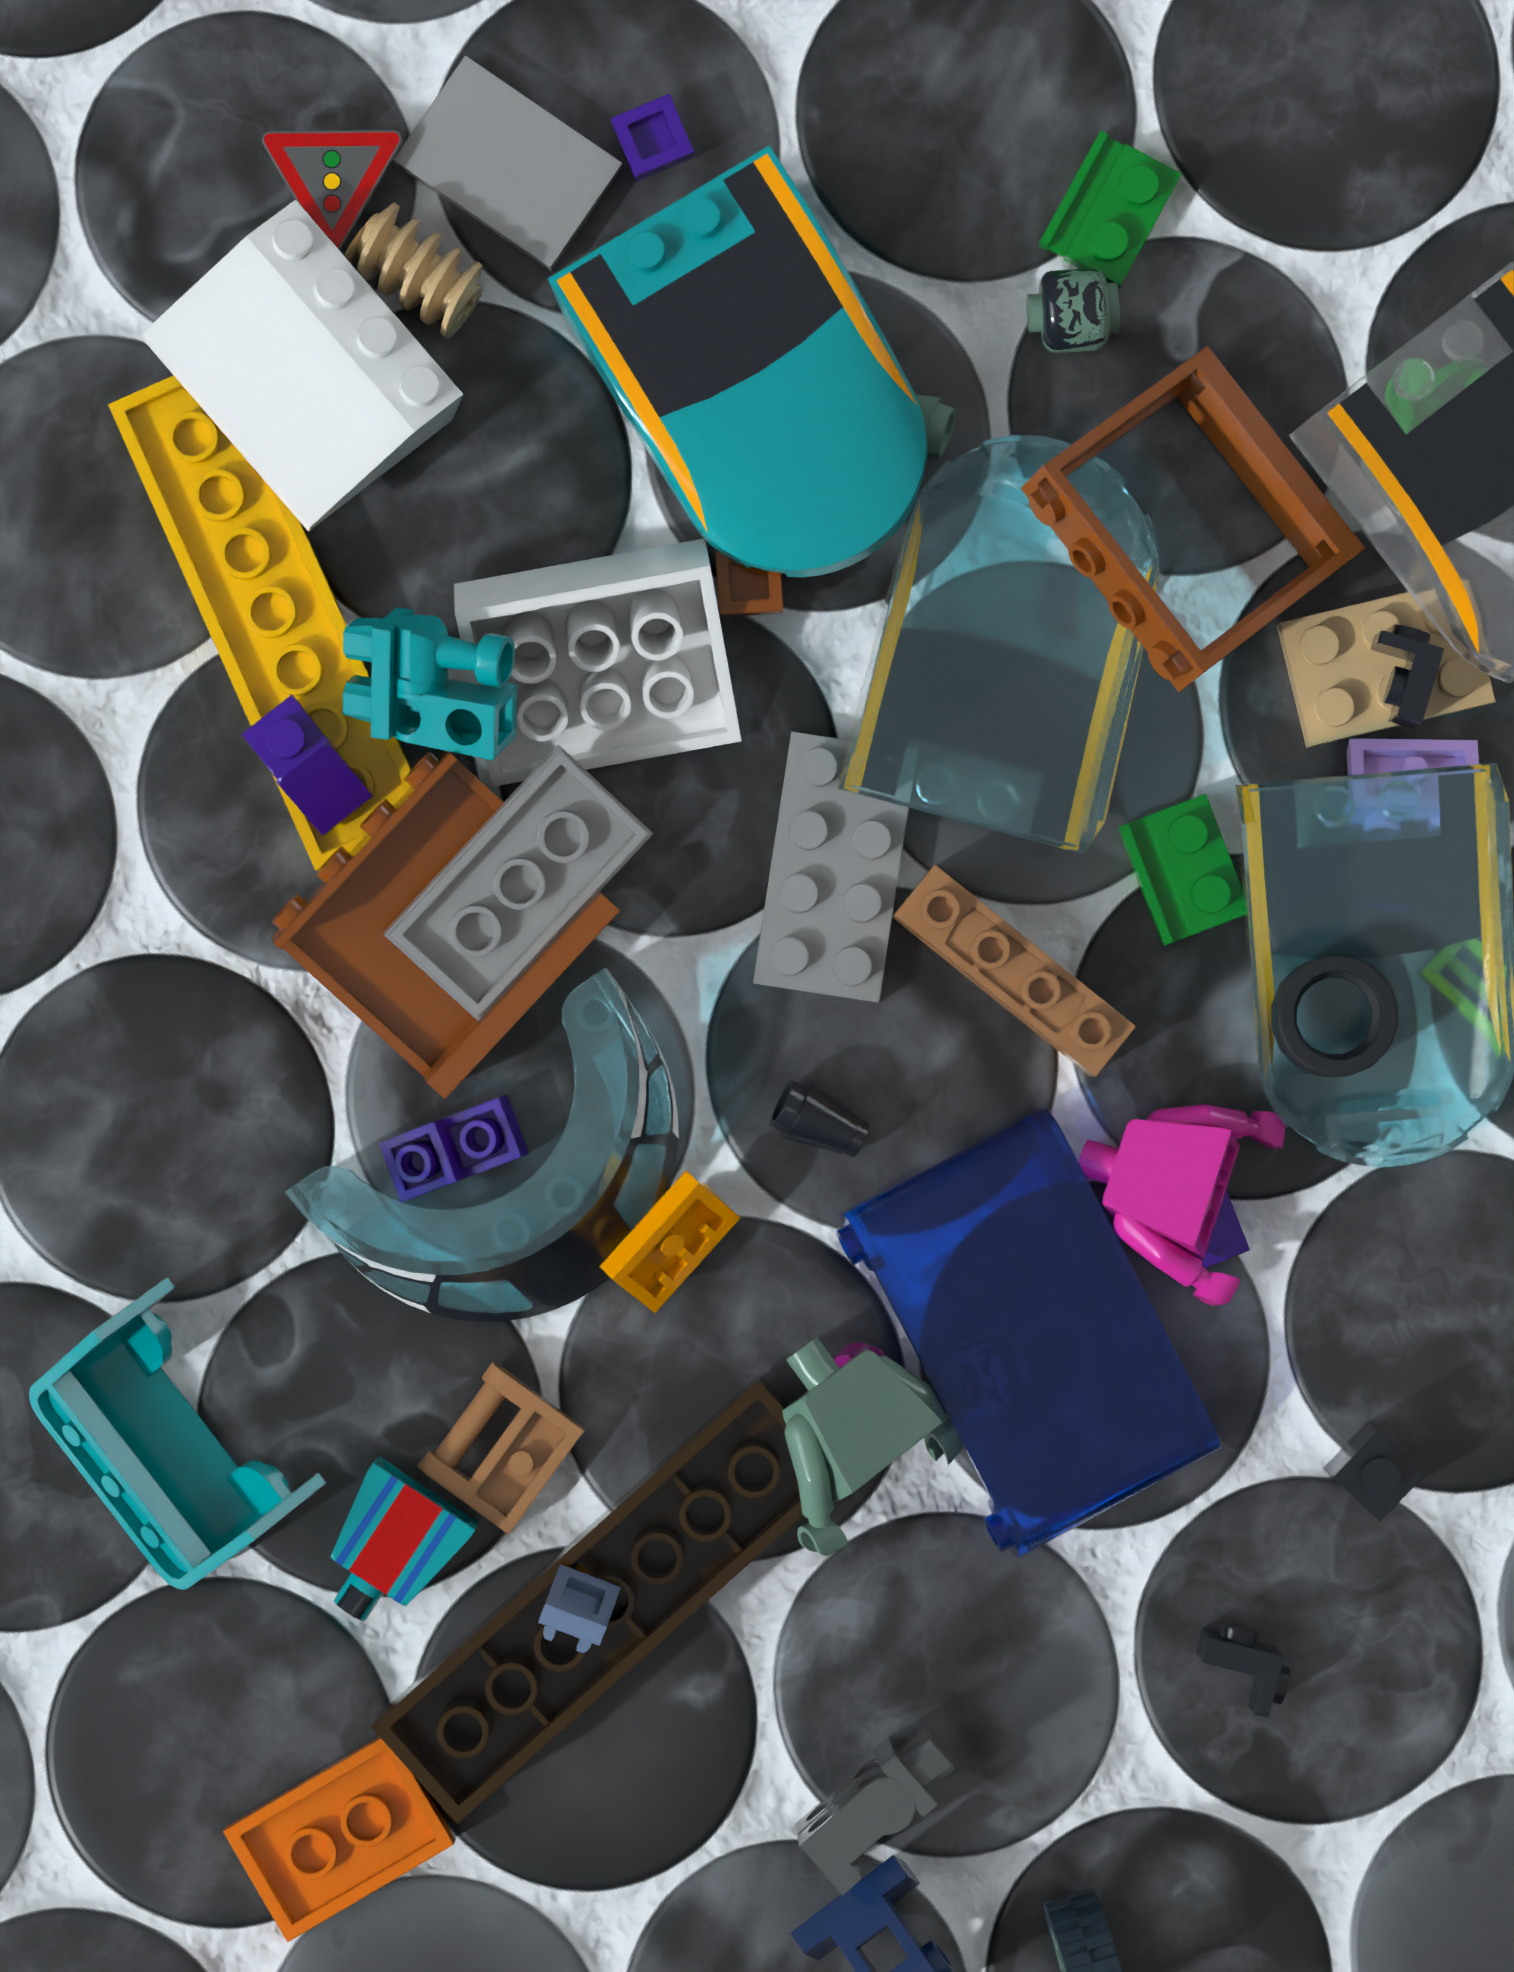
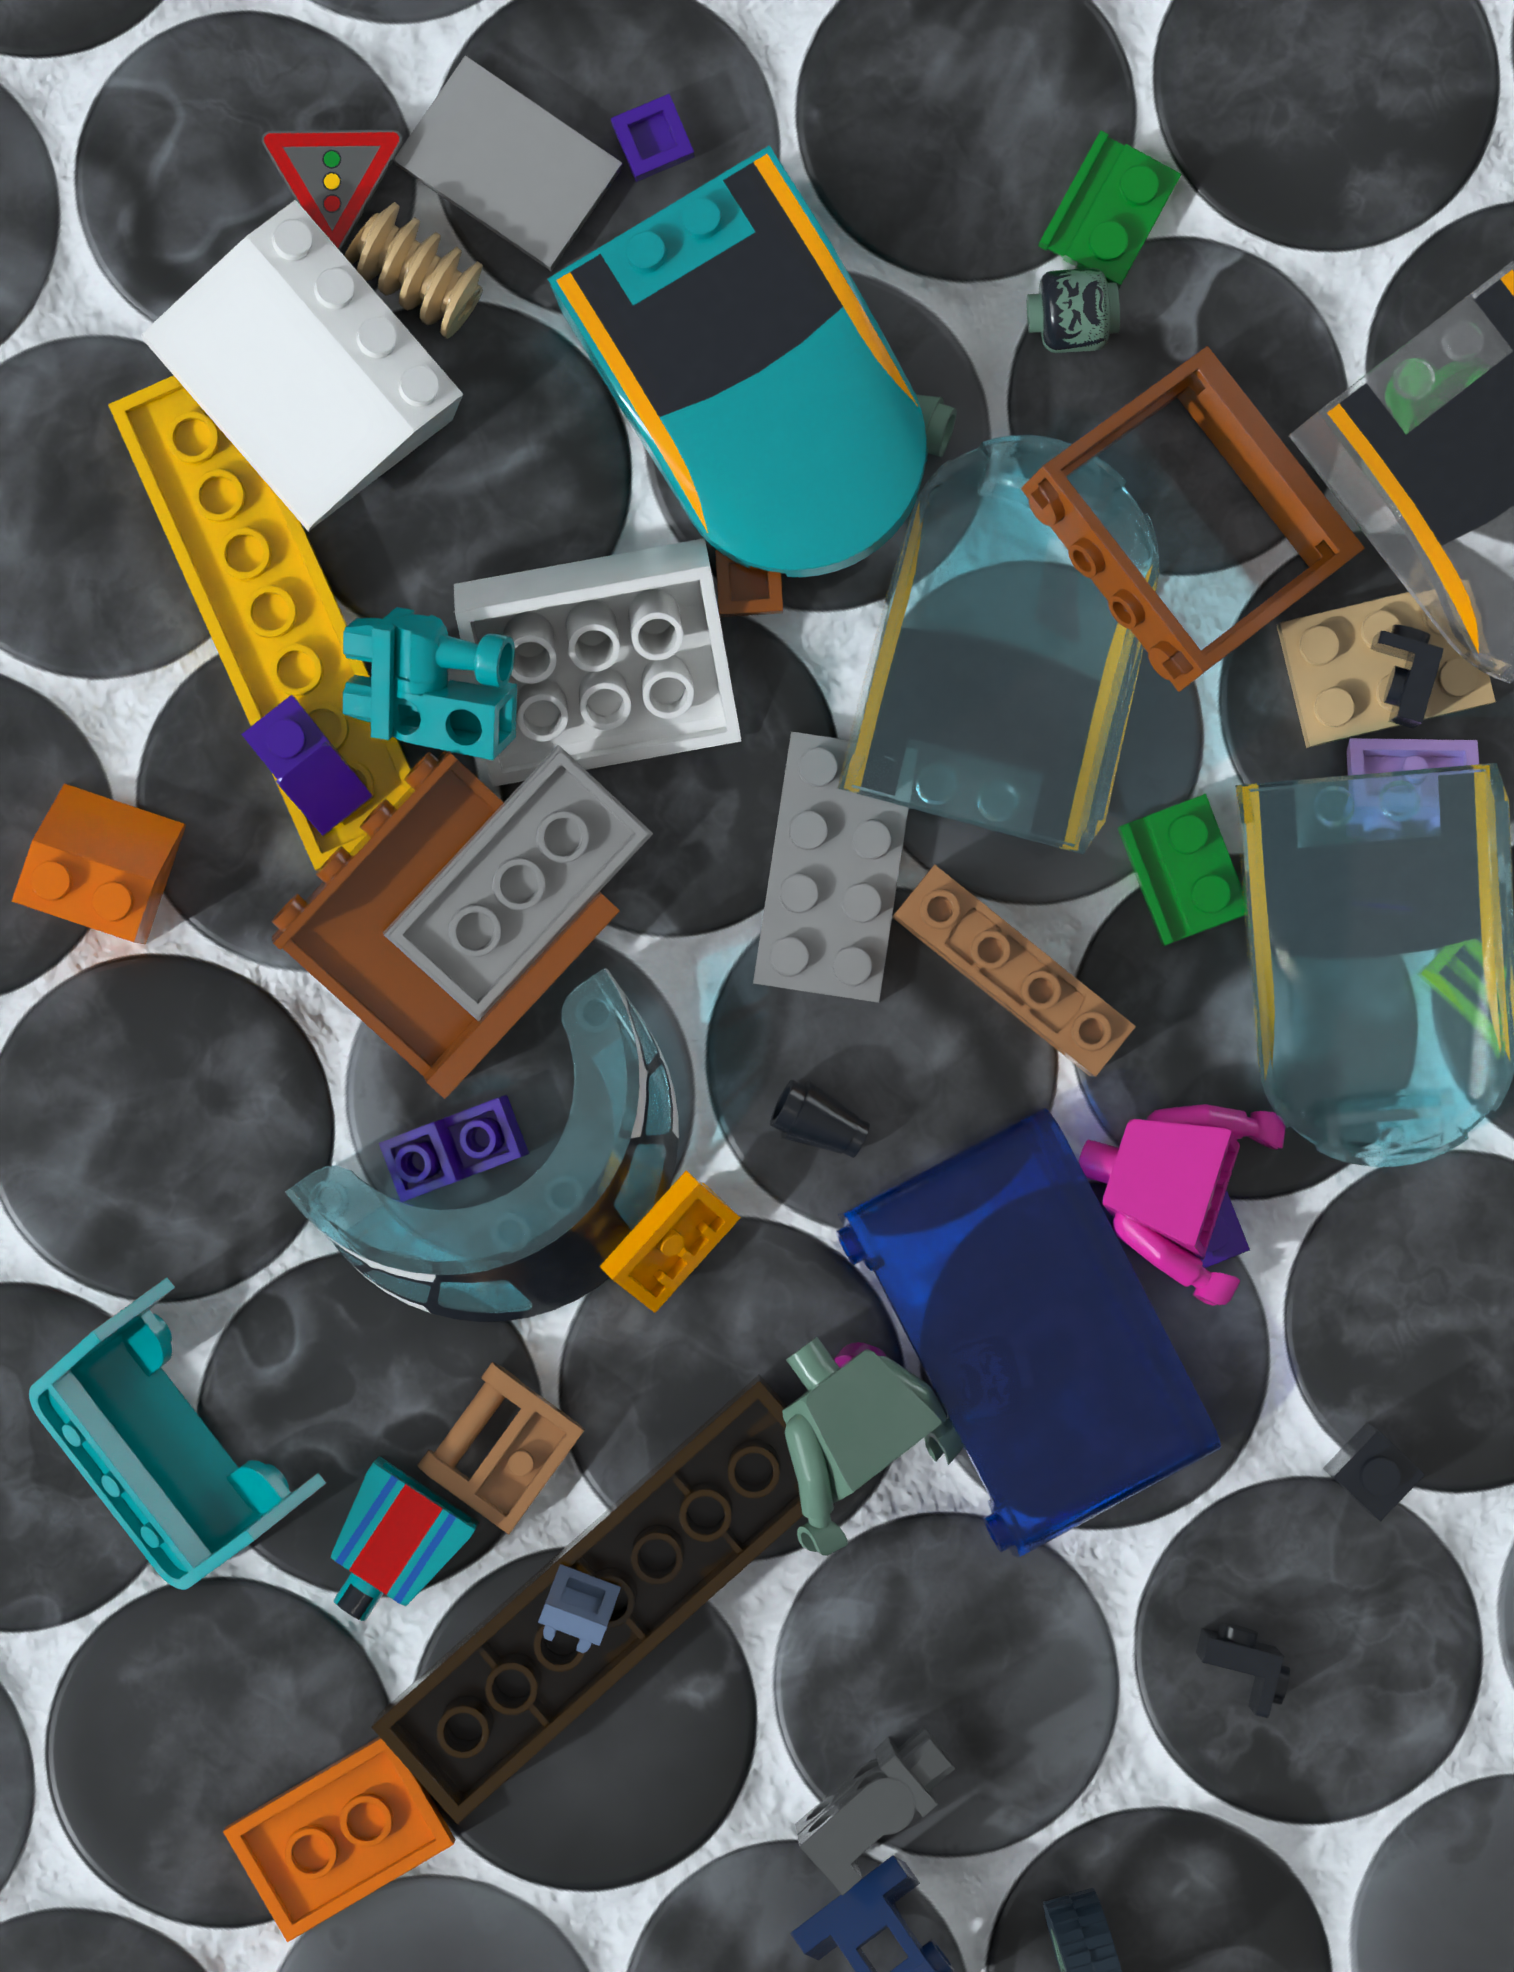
(100, 864): none -> orange slope
(1383, 1016): black tyre -> none

